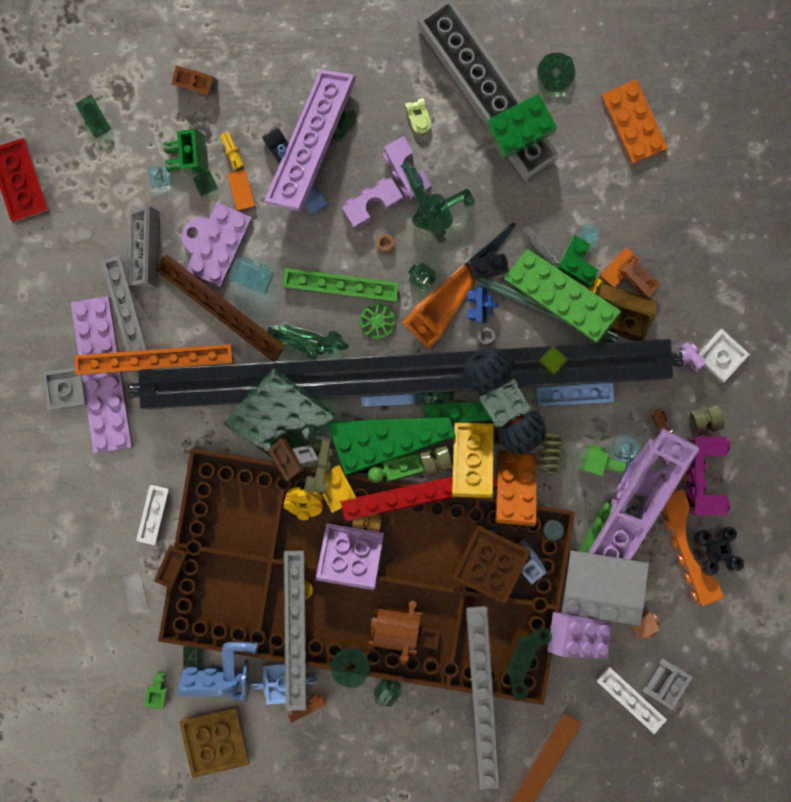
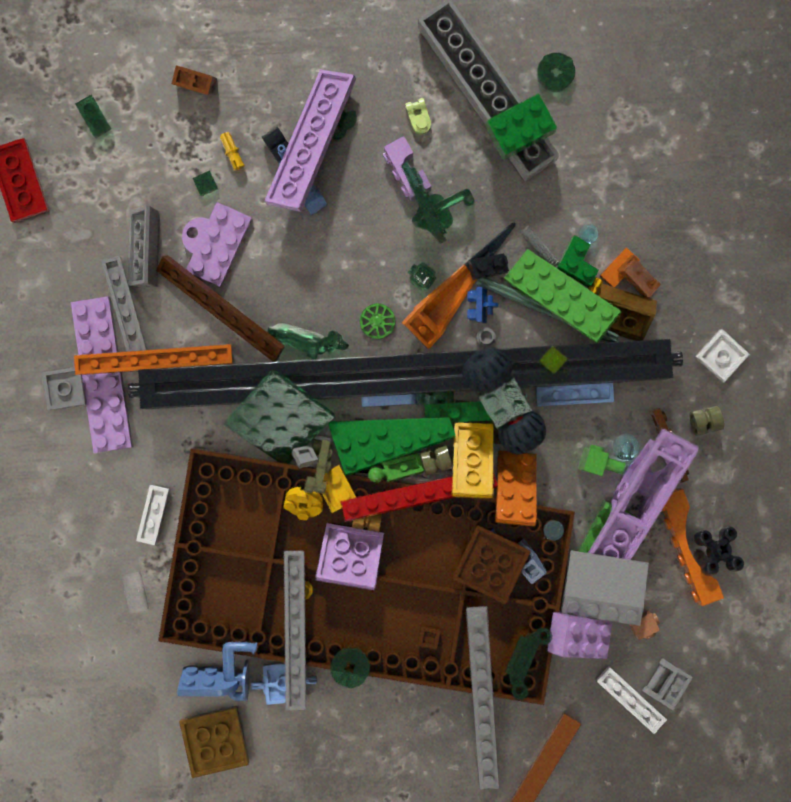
(155, 694): bright green plate -> none
(159, 176): clear light blue tile -> none
(171, 566): reddish brown tile -> none
(191, 152): green brick -> none
(193, 656): clear green tile -> none
(241, 190): orange tile -> none
(250, 275): clear light blue brick -> none
(286, 460): reddish brown plate -> none
(314, 703): dark orange plate -> none
(340, 285): bright green plate -> none
(384, 192): lavender arch -> none
(385, 243): medium nougat plate -> none
(387, 692): clear green head -> none
(396, 631): dark orange container -> none
(550, 453): olive piece -> none
(634, 122): orange plate -> none
(691, 356): lavender plate -> none
(696, 485): magenta plate -> none

